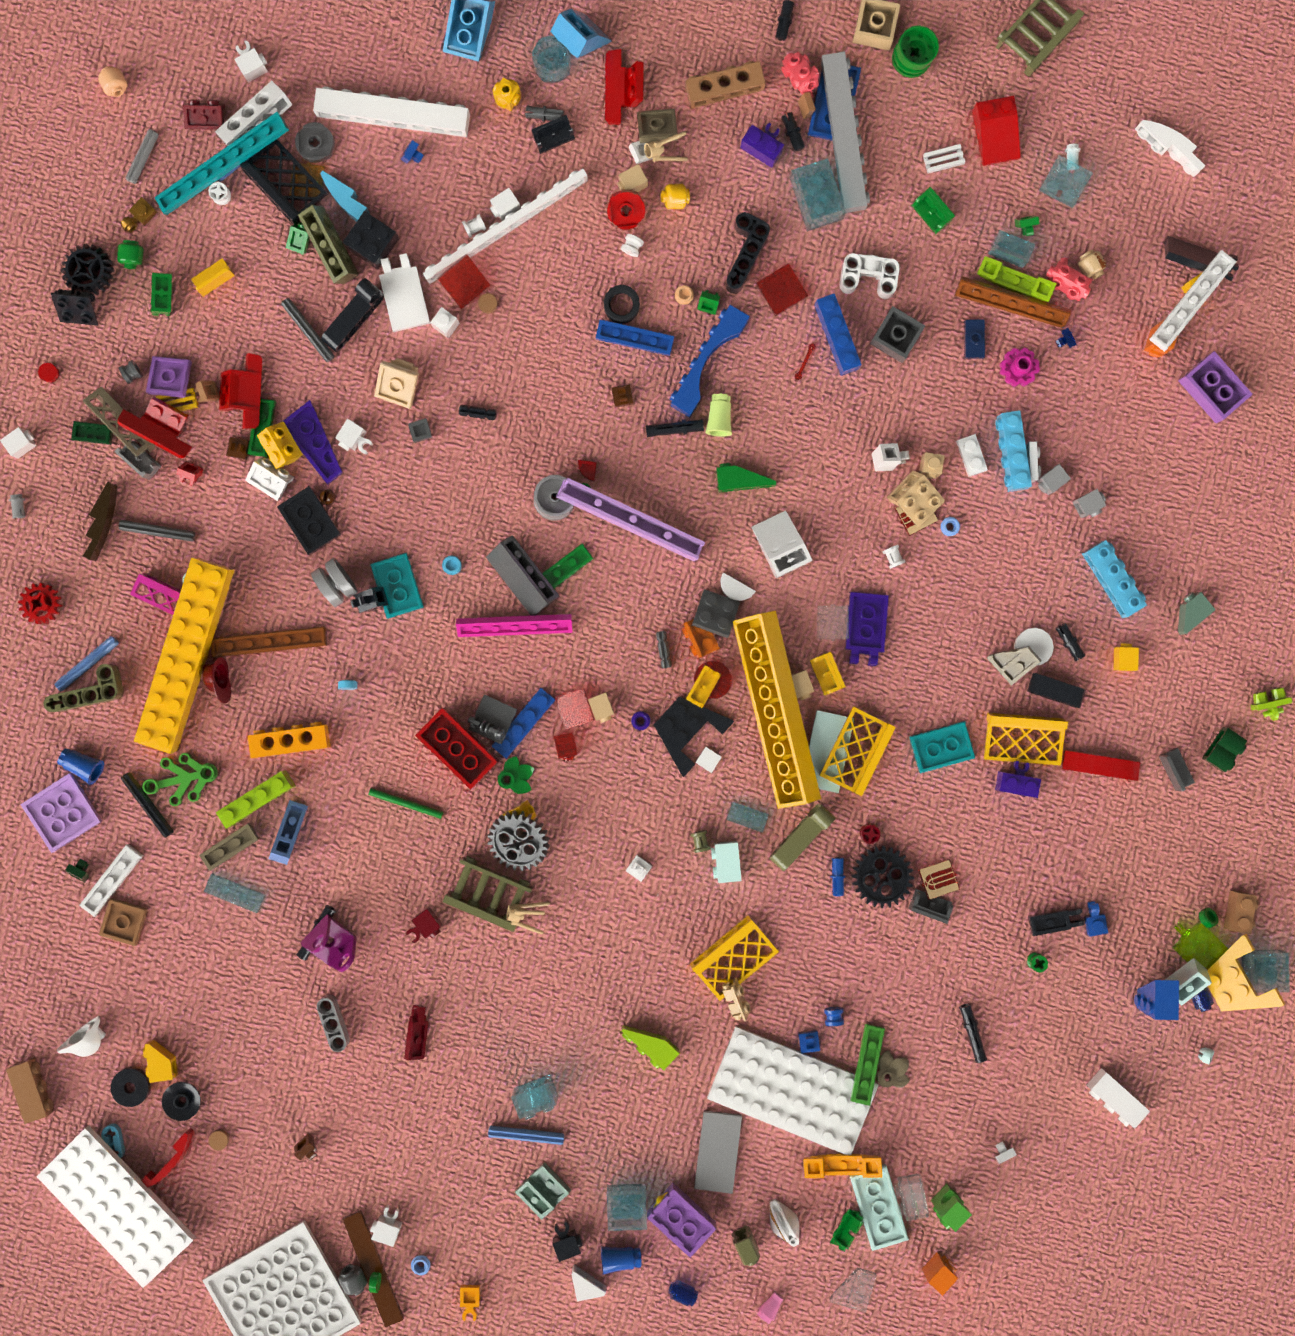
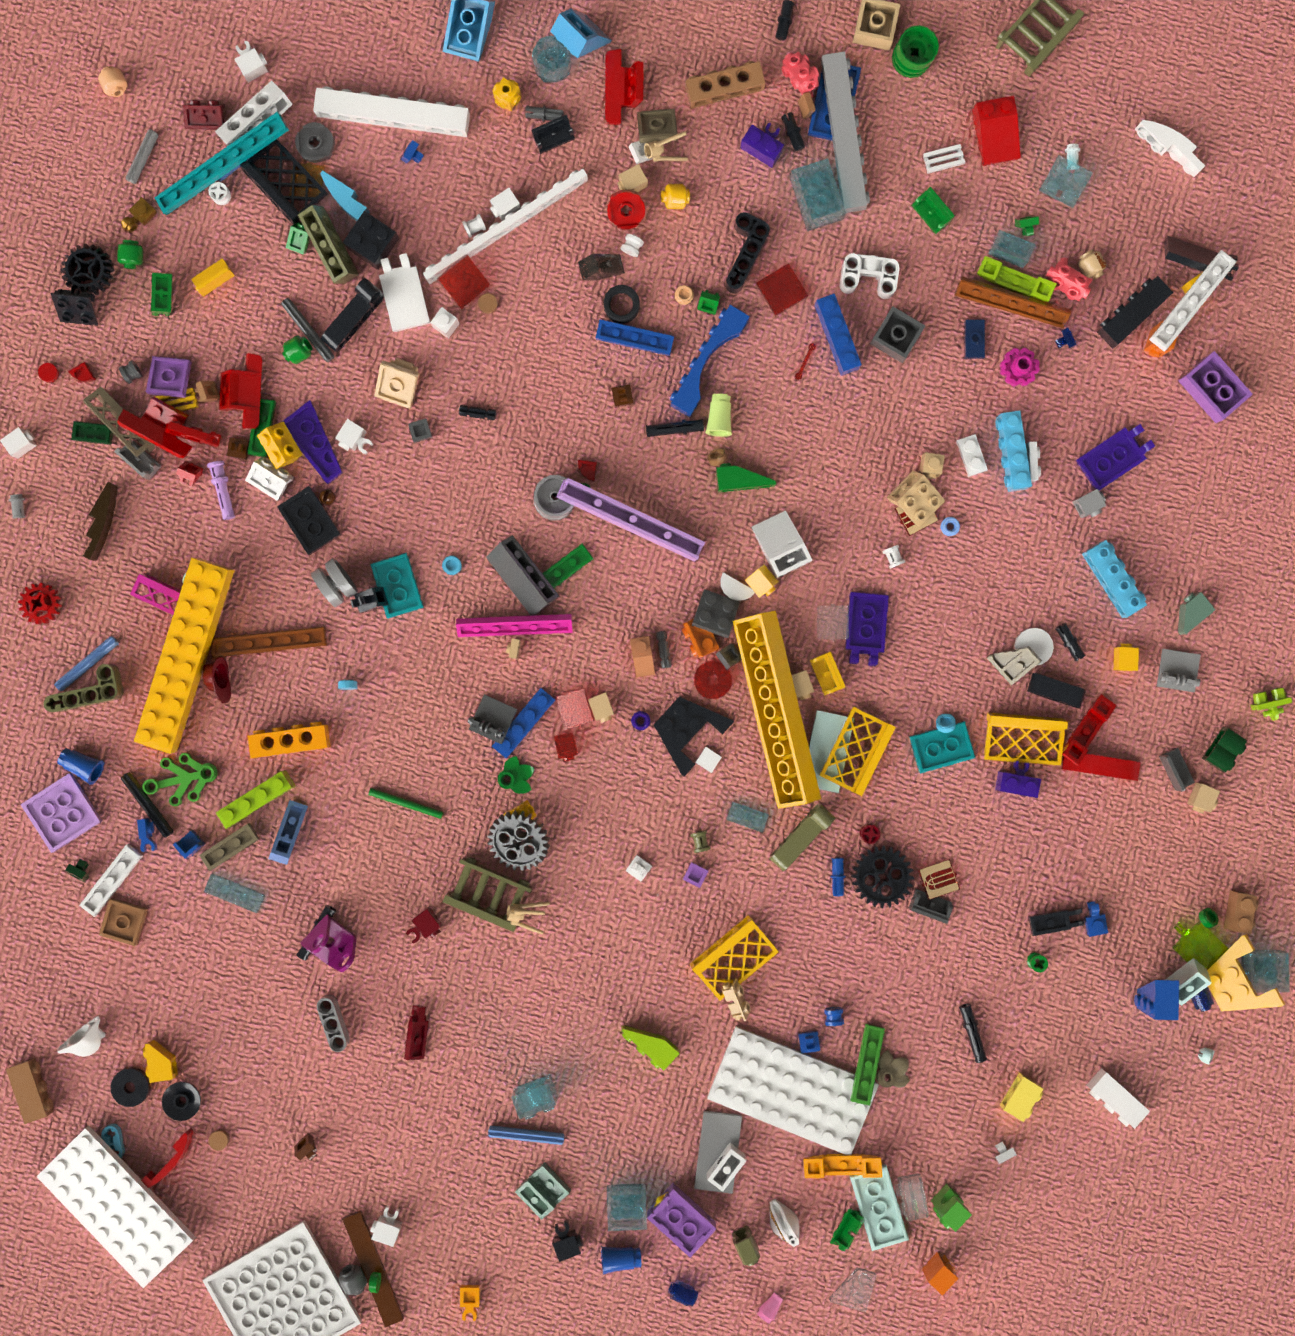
(82, 373): none -> red tile
(145, 831): none -> blue plate
(155, 530): dark grey axle -> none
(189, 844): none -> blue panel
(193, 434): none -> red hinge
(220, 482): none -> lavender pin
(297, 349): none -> green head
(420, 1270): light blue plate -> none
(457, 748): red brick -> none
(513, 648): none -> tan plate
(586, 1286): white slope -> none
(600, 266): none -> clear smoke slope
(642, 656): none -> nougat slope
(695, 874): none -> medium lavender plate
(703, 686): yellow hinge -> none
(717, 457): none -> medium nougat tile
(726, 1167): none -> white brick
(727, 862): light aqua brick -> none
(729, 656): none -> dark grey plate
(762, 581): none -> yellow brick
(887, 457): white brick -> none
(945, 723): none -> medium azure tile
(1021, 1097): none -> light yellow brick
(1053, 480): light grey brick -> none
(1087, 729): none -> red slope
(1114, 457): none -> dark purple tile
(1135, 312): none -> black brick
(1178, 670): none -> light grey hinge
(1203, 798): none -> tan brick

